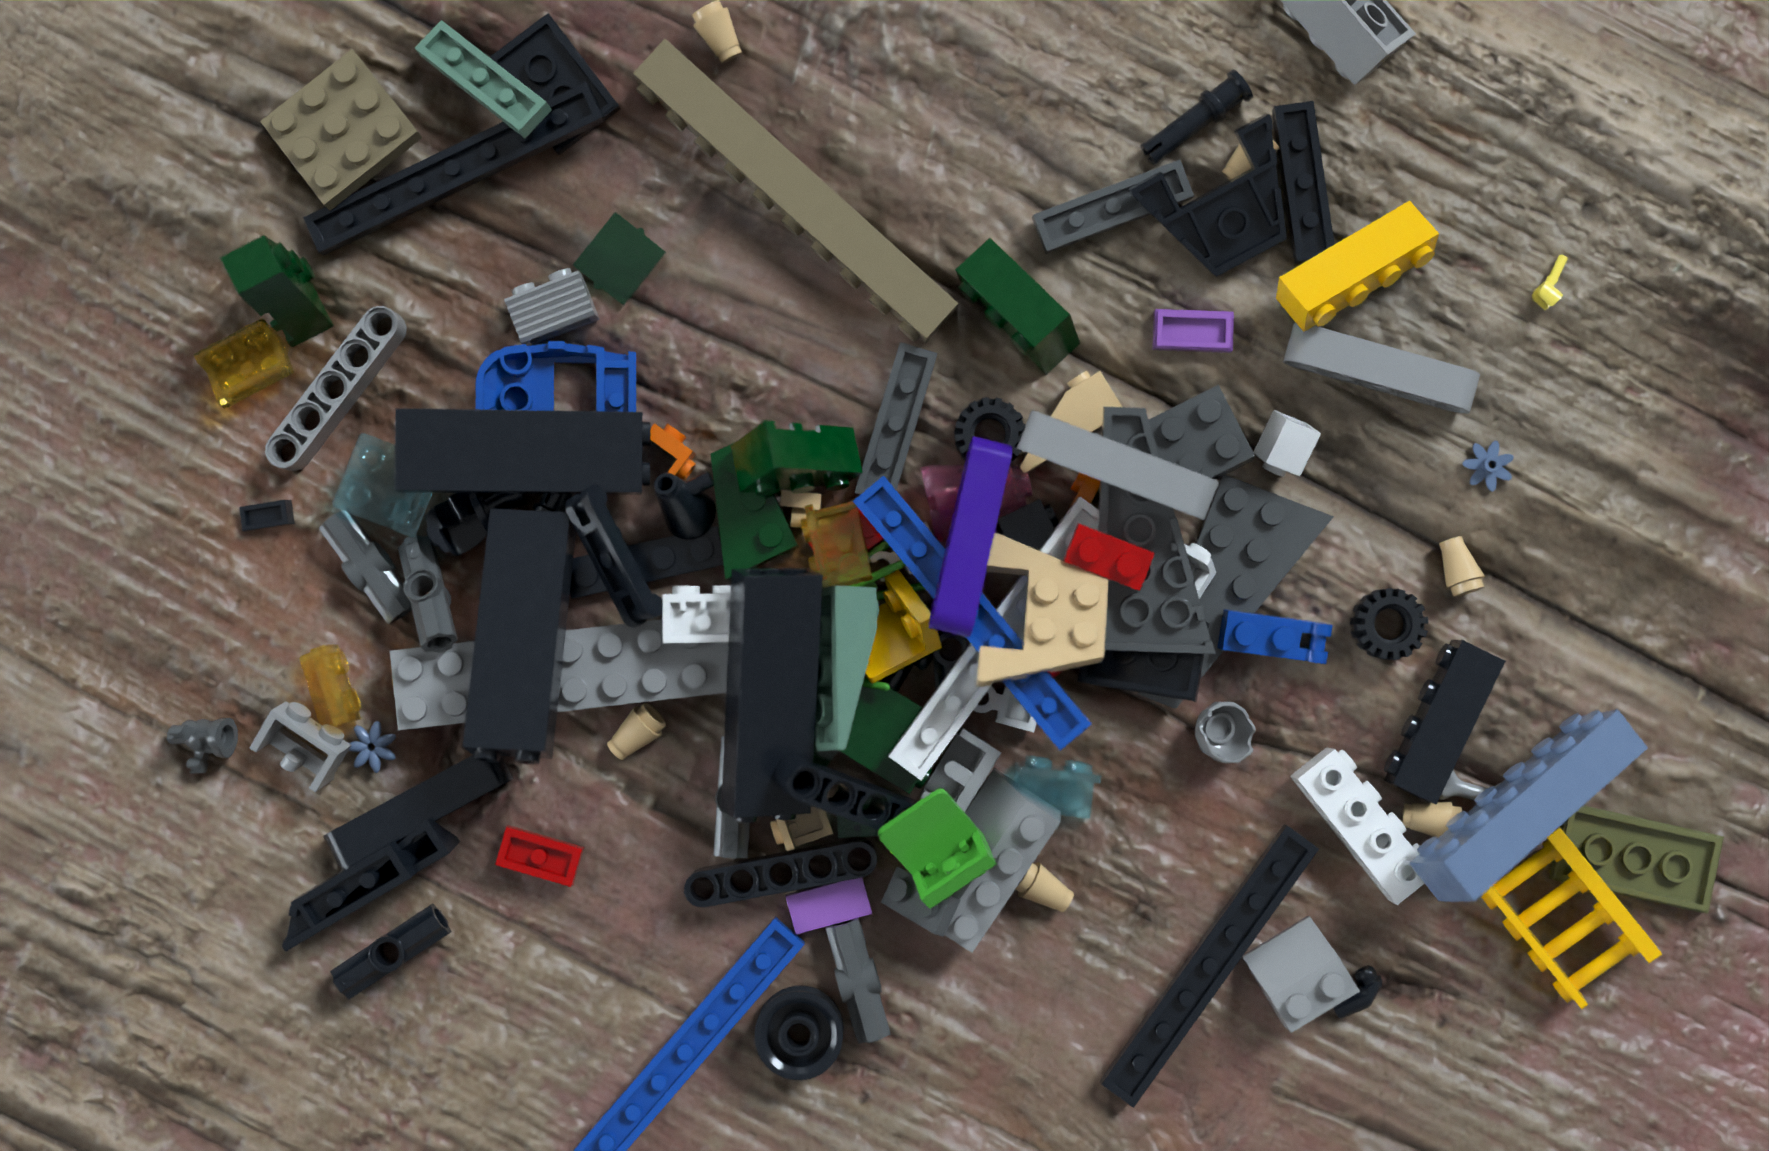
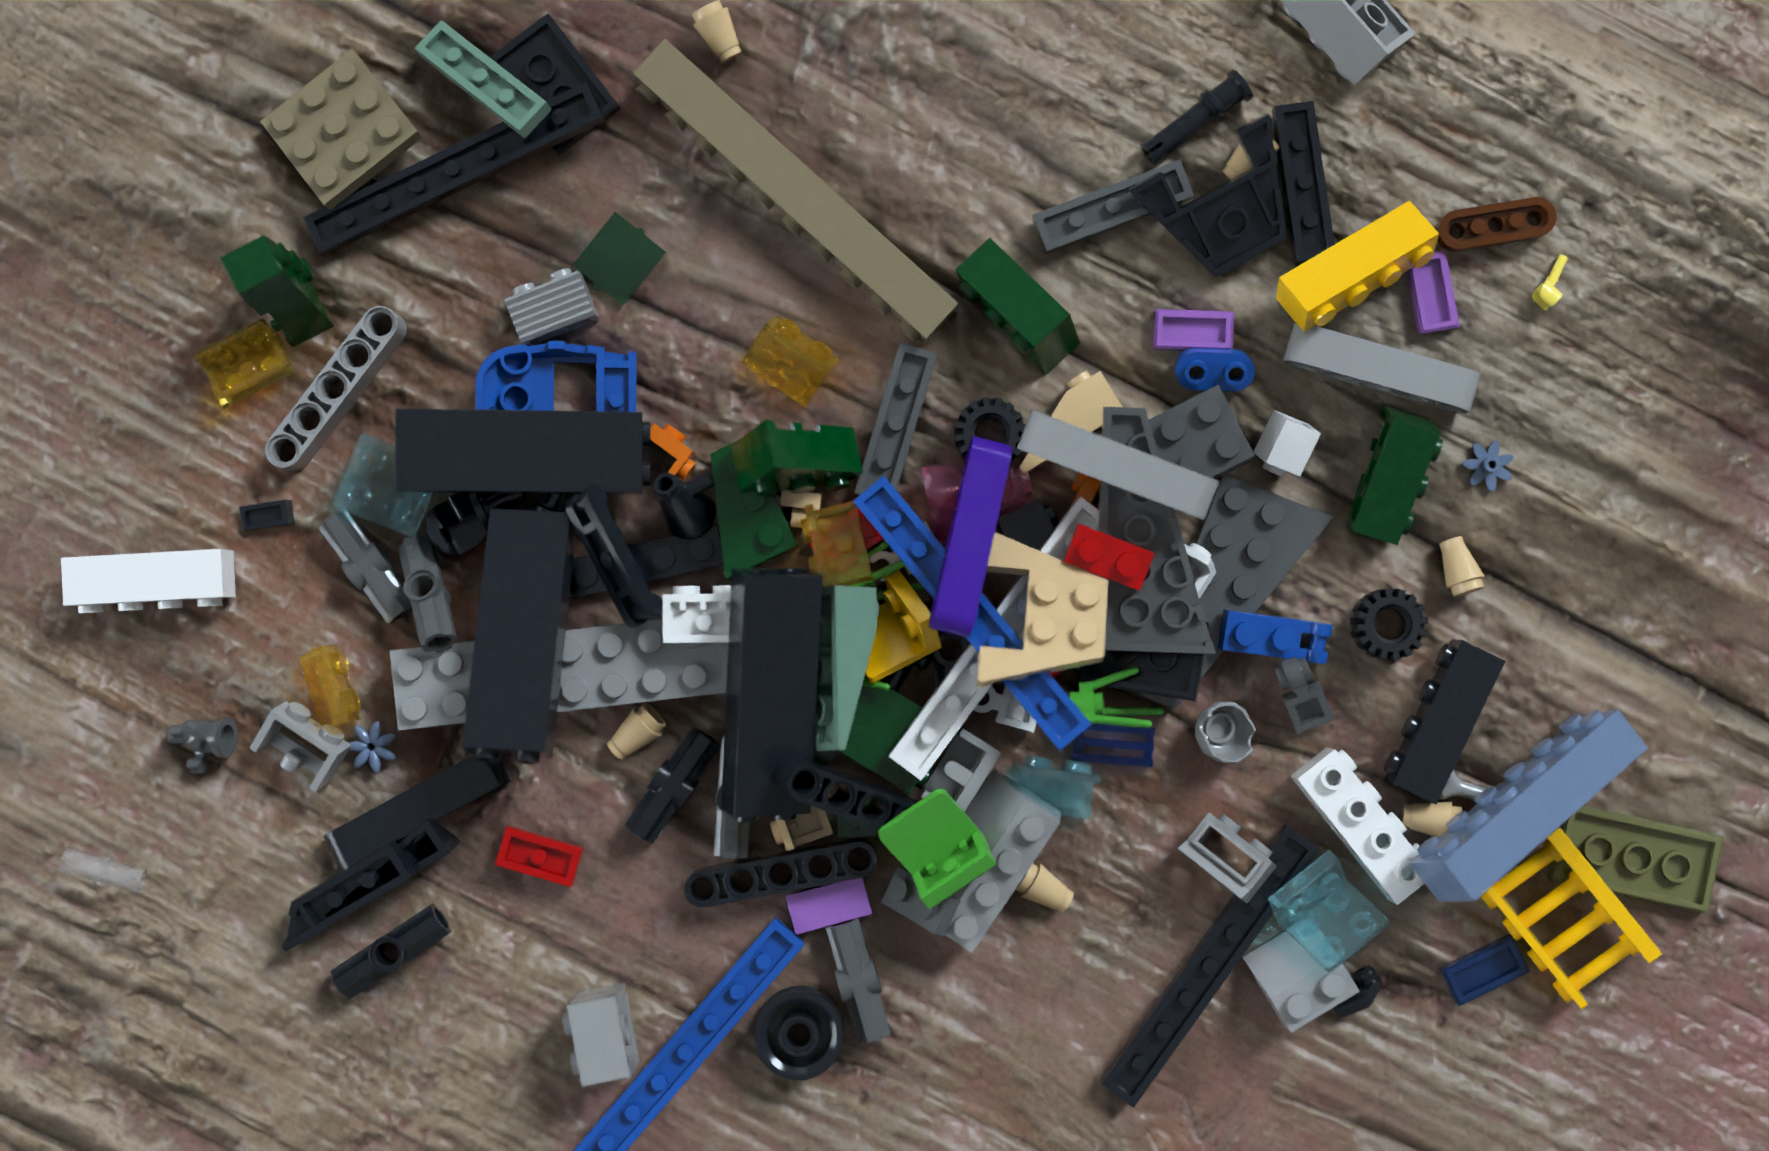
(103, 870): none -> clear pin
(148, 577): none -> white brick
(601, 1035): none -> light grey brick
(672, 785): none -> black piece
(790, 360): none -> clear yellow bracket
(1093, 706): none -> bright green plant
(1147, 746): none -> clear blue tile
(1216, 367): none -> blue plate
(1242, 887): none -> light grey window
(1305, 702): none -> dark grey plate
(1326, 912): none -> clear light blue bracket
(1394, 475): none -> dark green wedge
(1433, 296): none -> medium lavender tile
(1484, 969): none -> dark blue tile
(1511, 220): none -> reddish brown plate

